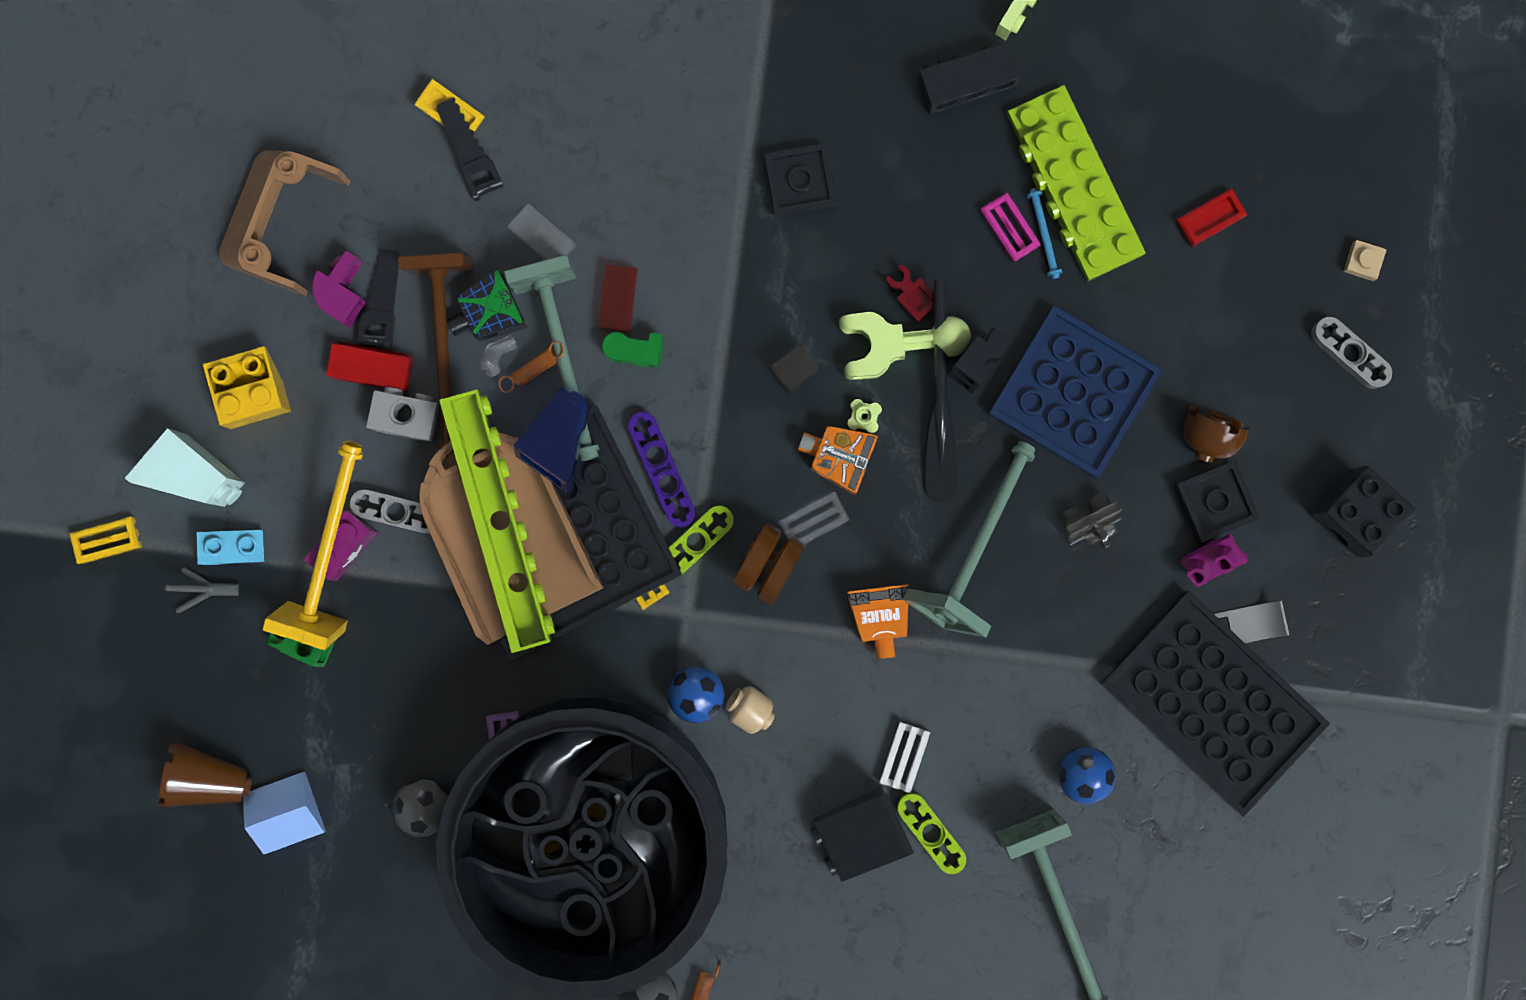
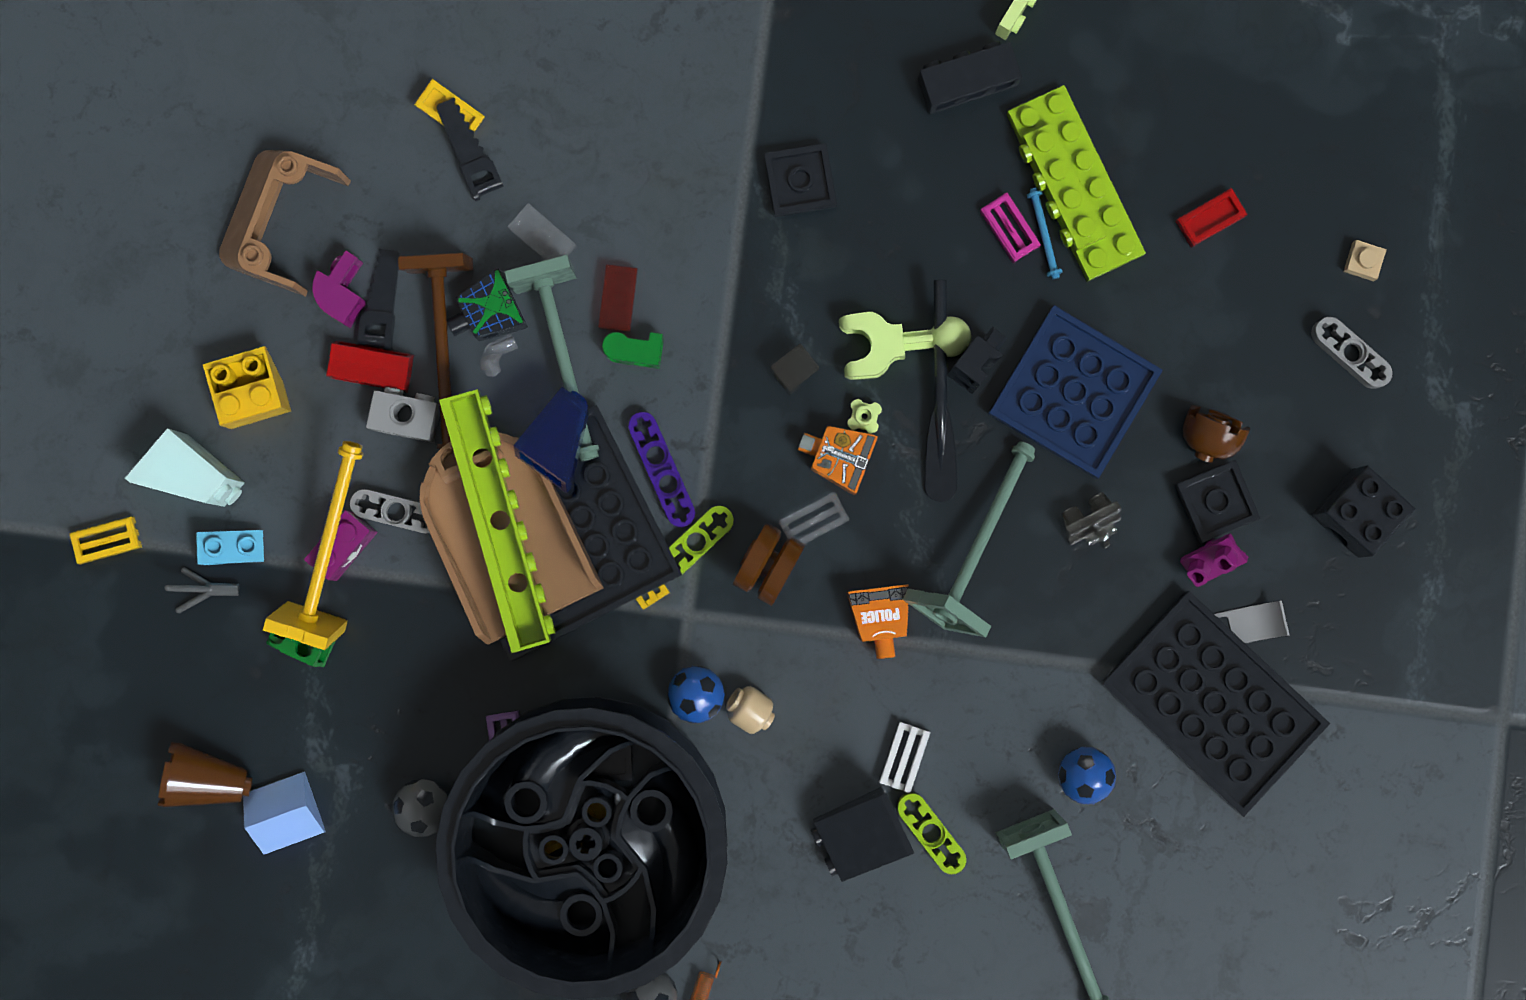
(531, 367): orange piece -> none
(916, 297): dark red plate -> none

